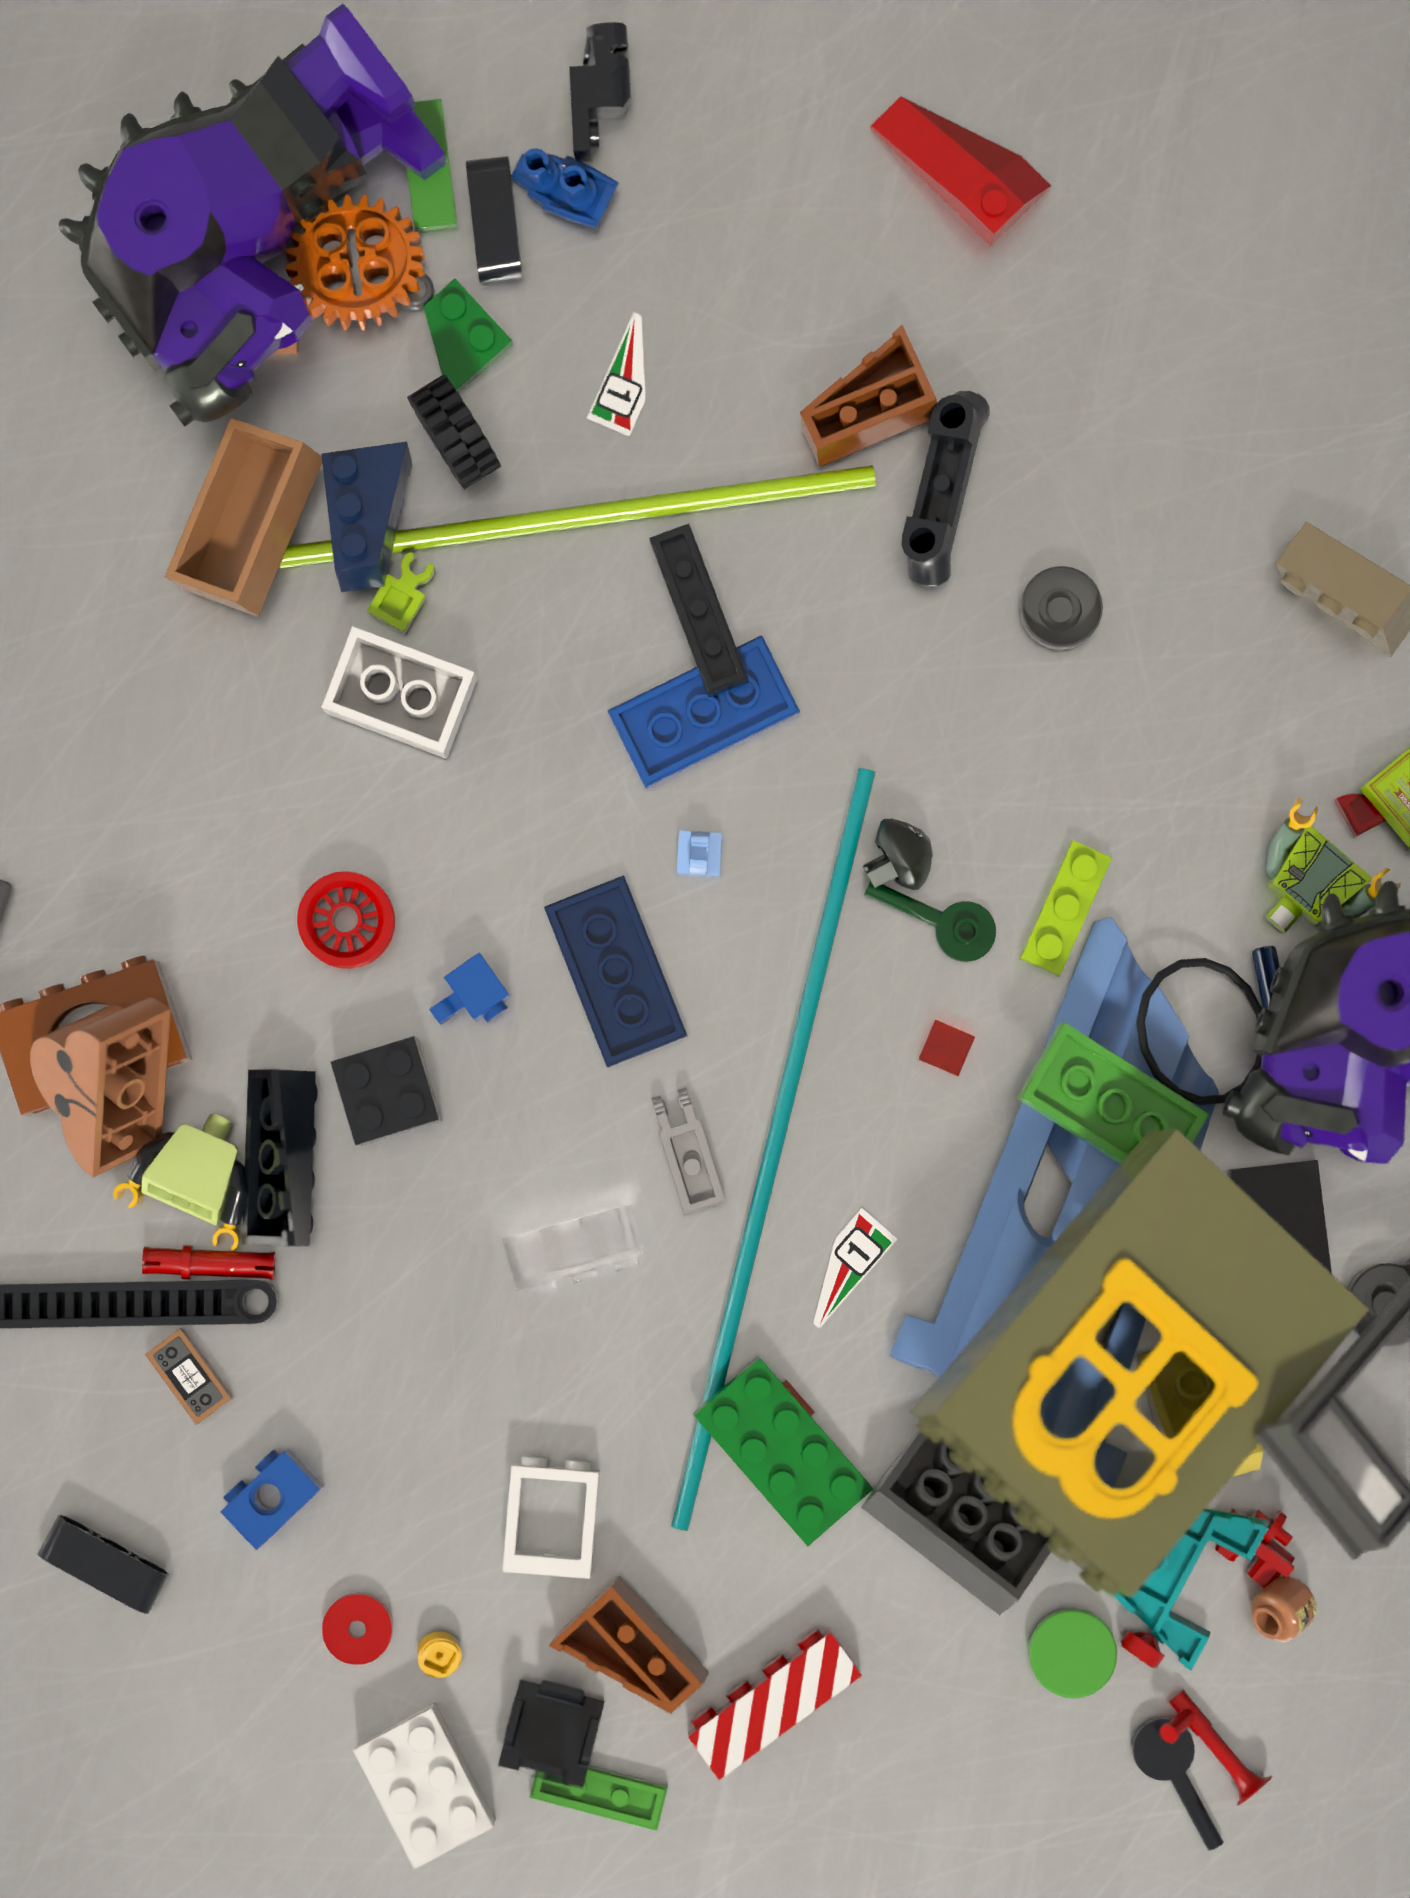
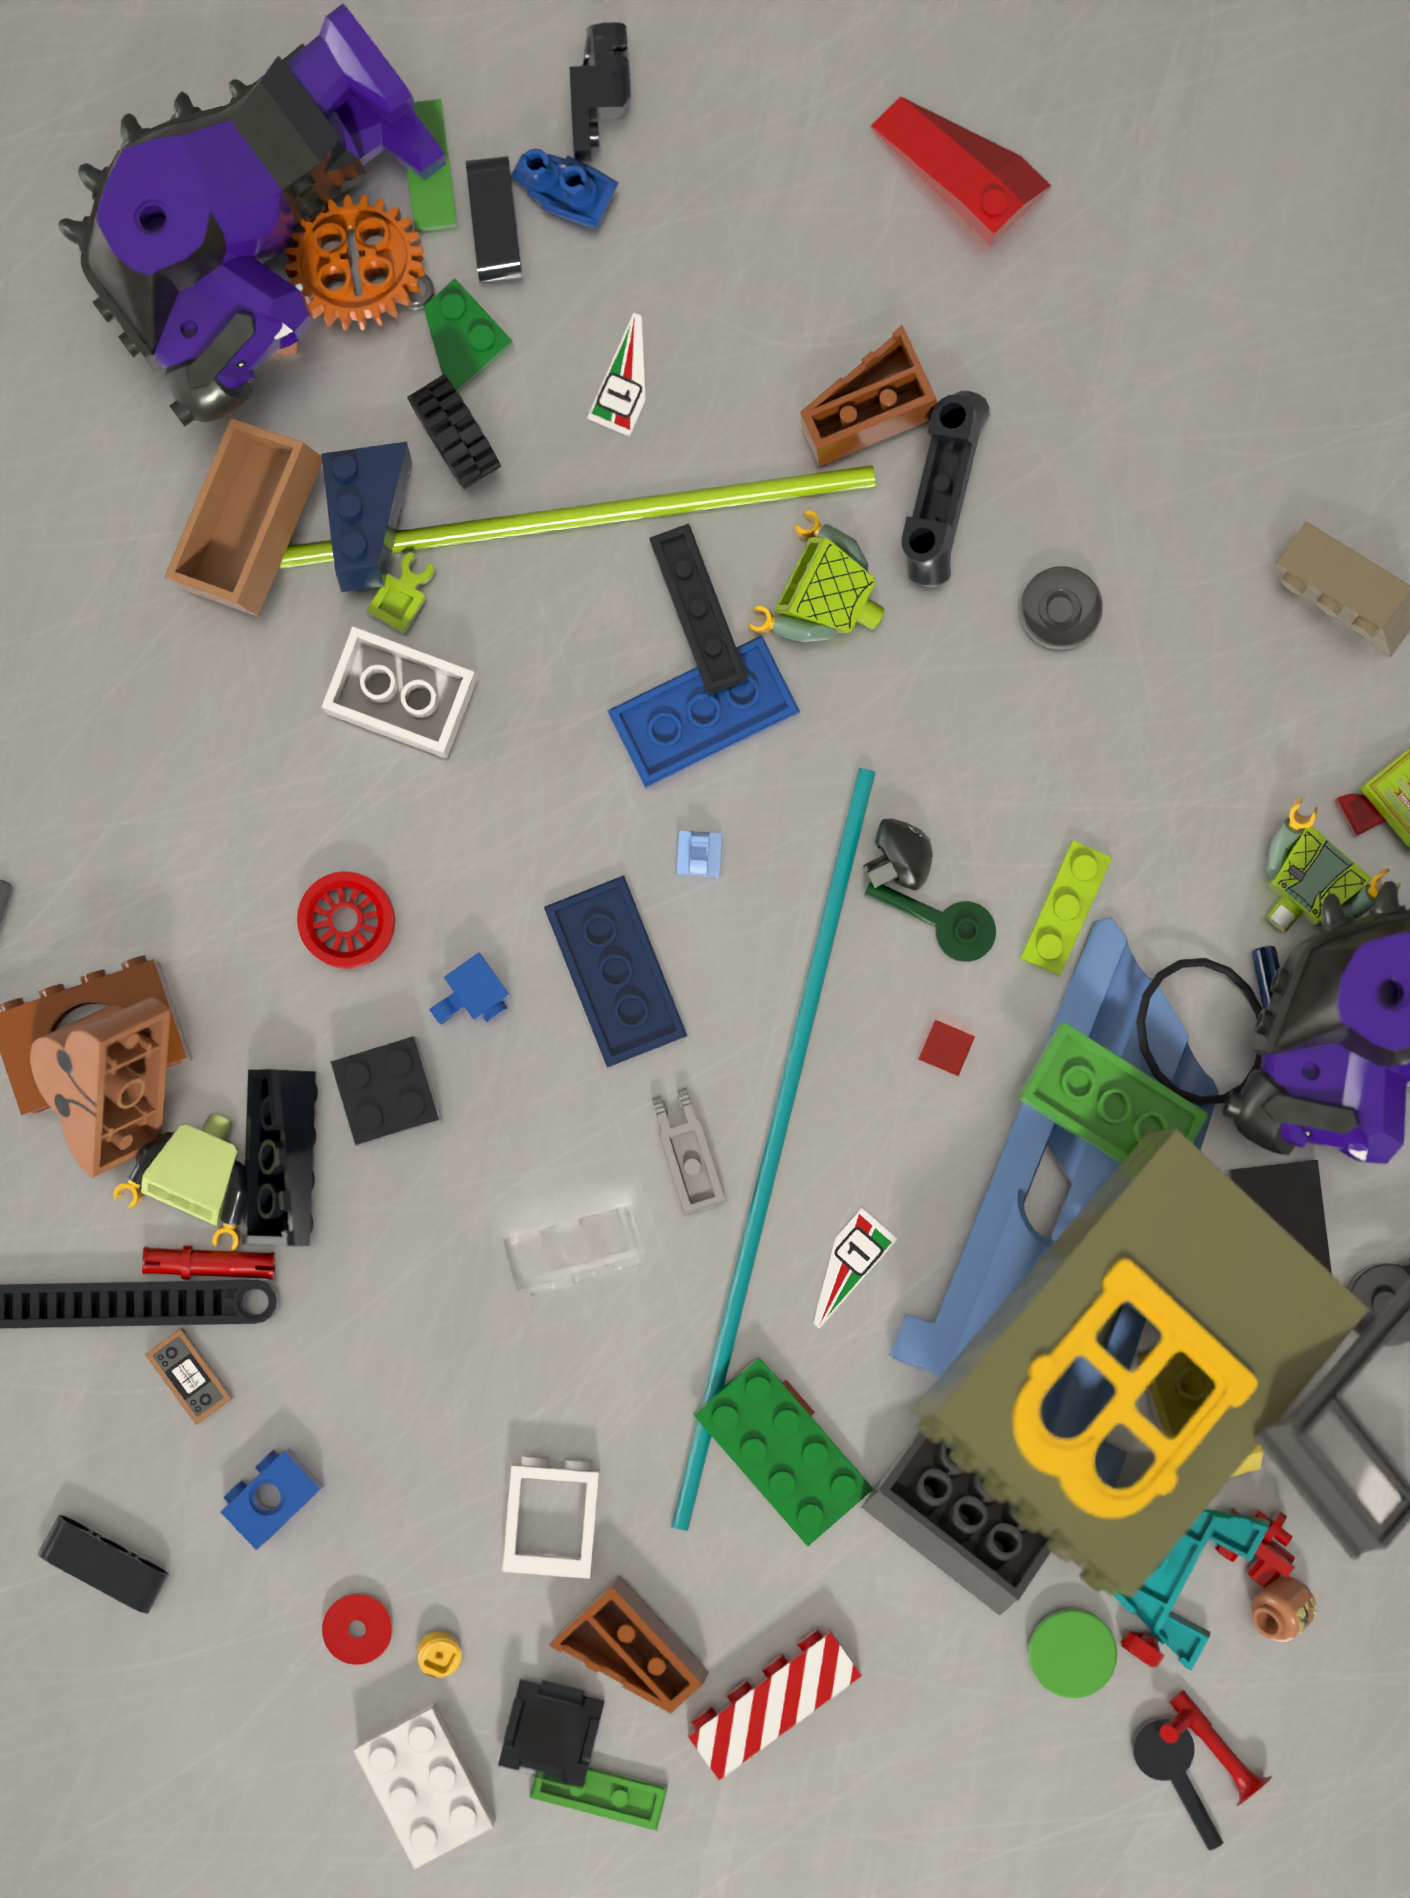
(825, 588): none -> lime torso

